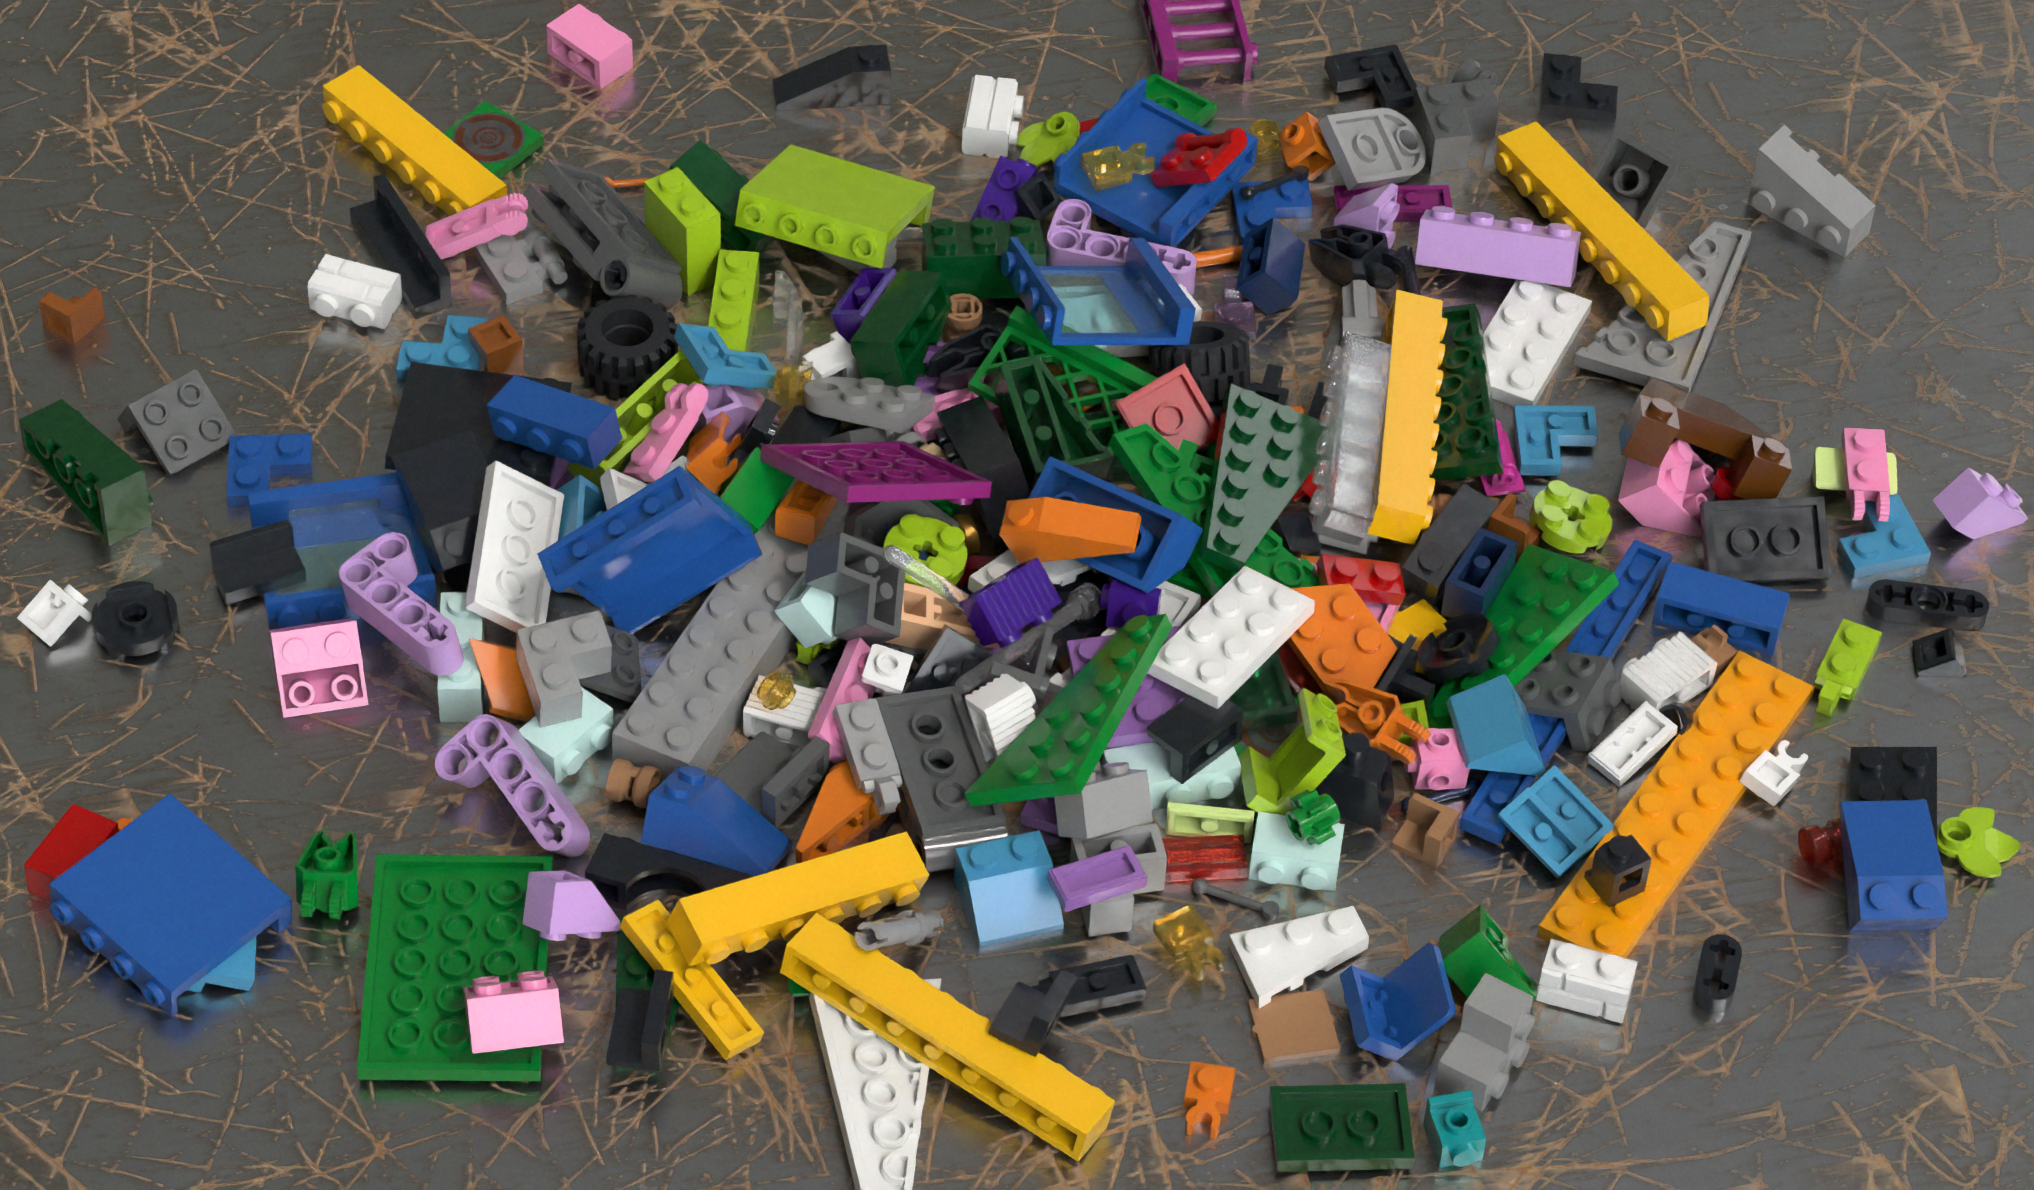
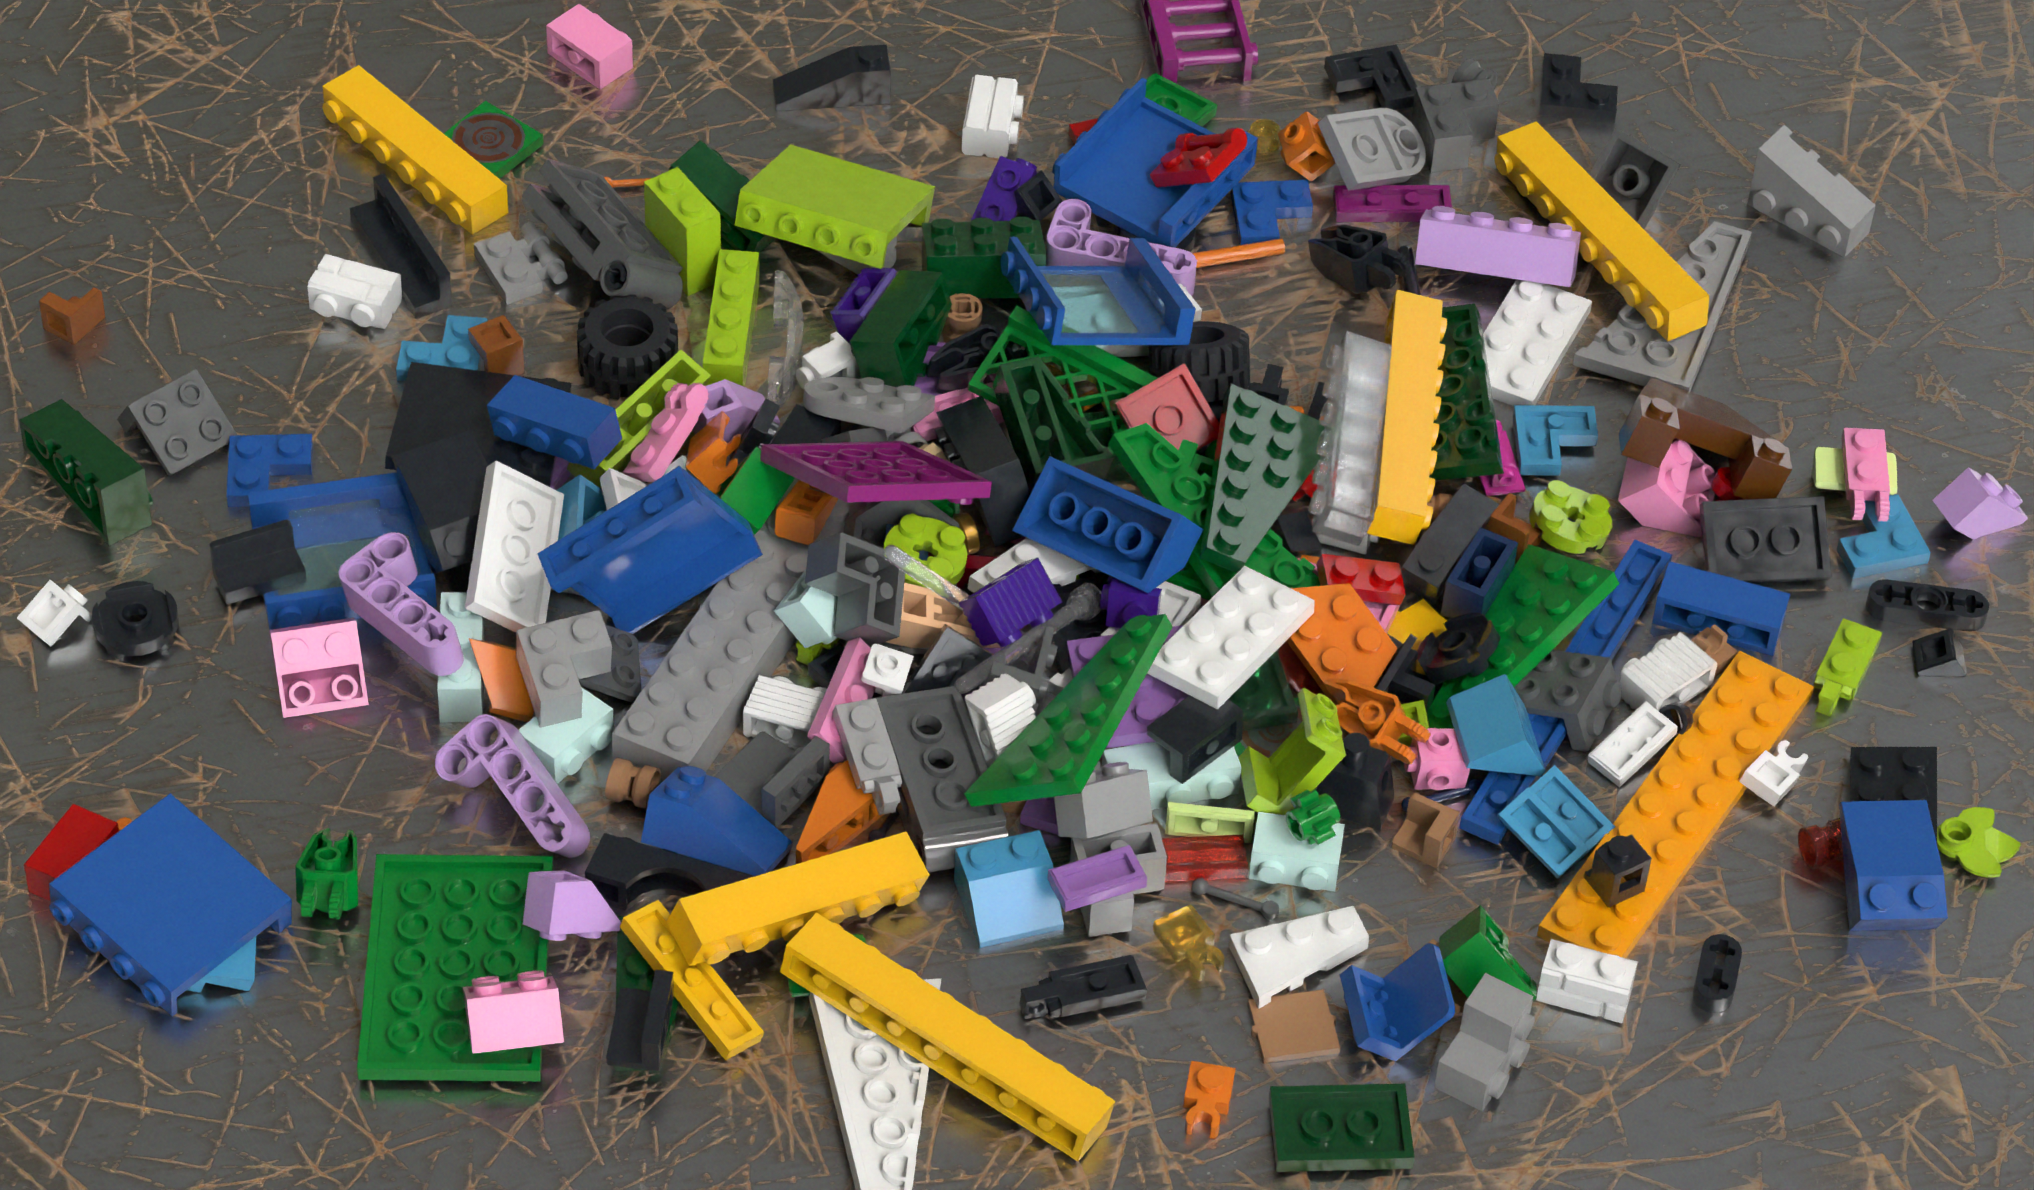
(478, 225): bright pink hinge -> none
(718, 364): dark azure plate -> none
(776, 690): clear yellow plate -> none
(791, 382): clear yellow plate -> none
(905, 927): light grey pin -> none
(1031, 1015): black panel -> none
(1049, 139): lime plate -> none
(1066, 529): orange slope -> none
(1112, 167): clear yellow plate -> none
(1234, 311): clear purple plate -> none
(1271, 266): dark blue brick -> none
(1300, 173): black hinge -> none
(1360, 311): light grey piece -> none
(1372, 211): lavender slope -> none
(1454, 1129): teal brick -> none

